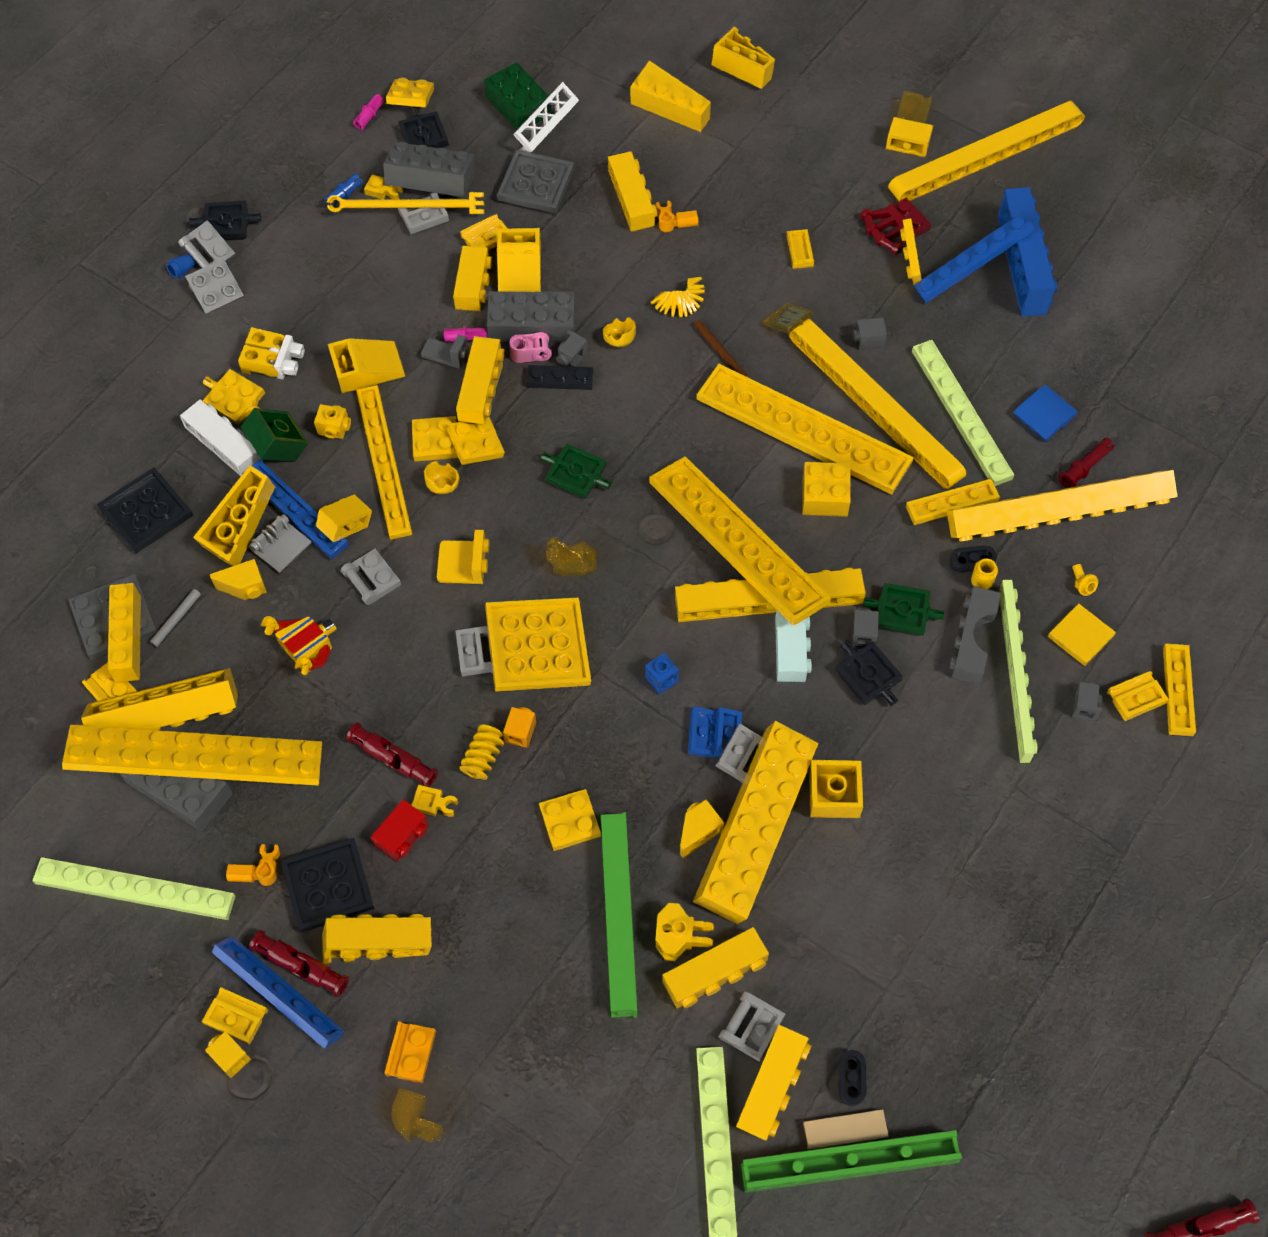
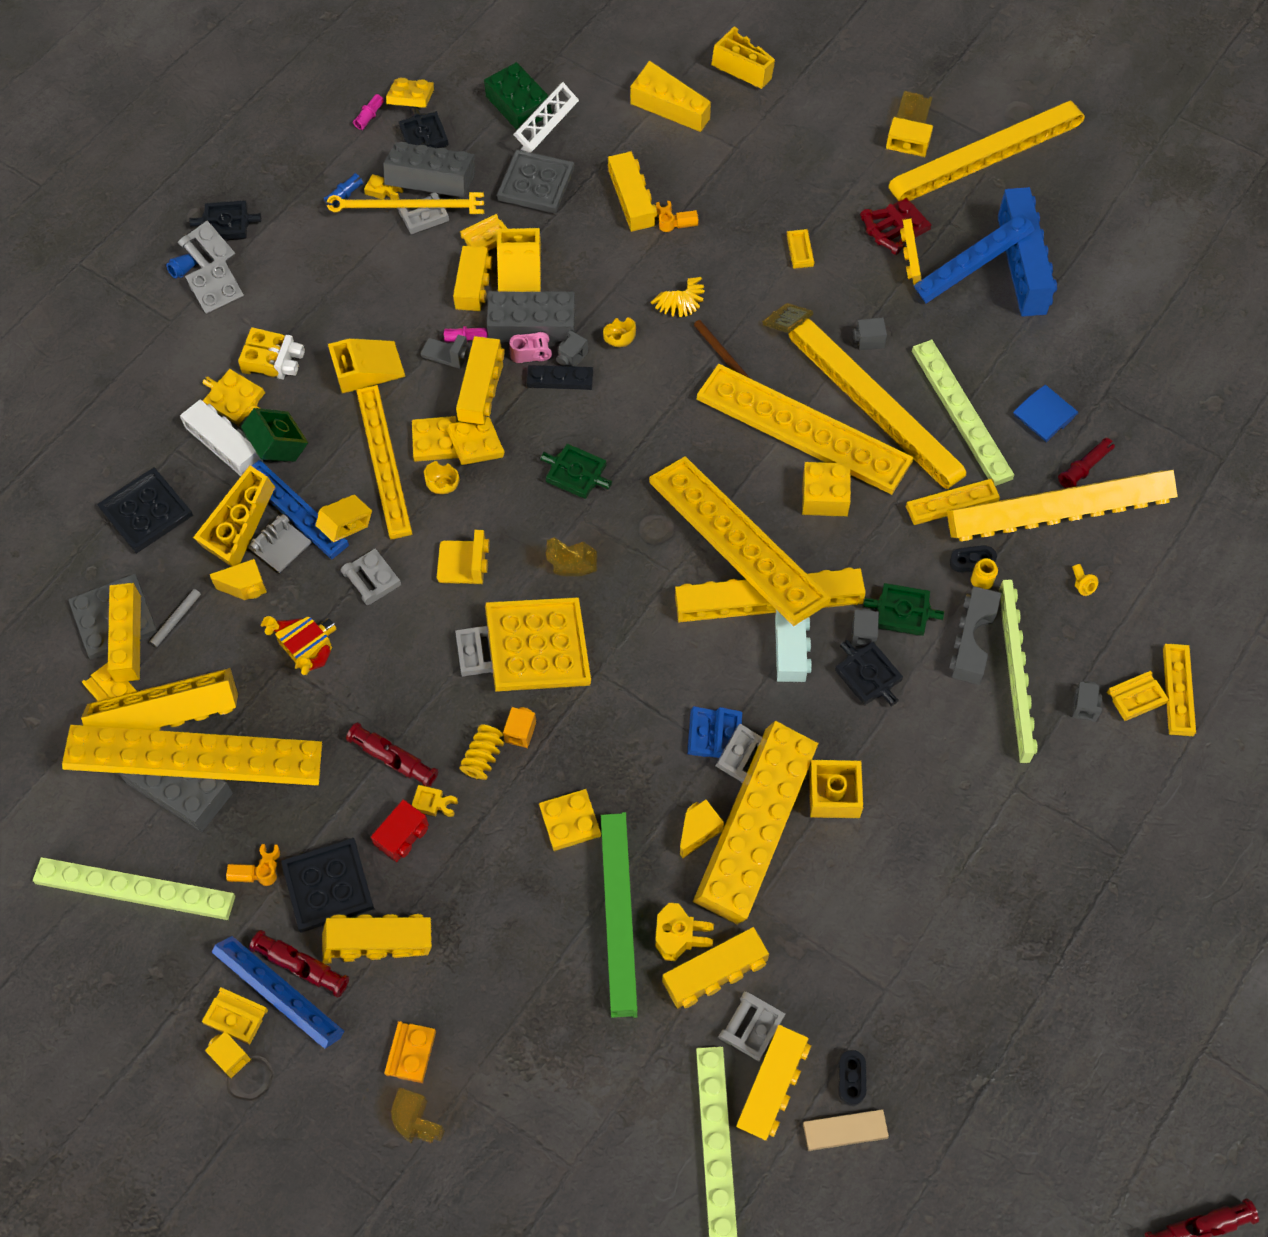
(332, 421): yellow brick -> none
(661, 673): blue brick -> none
(850, 1161): bright green tile -> none
(1081, 634): yellow tile -> none

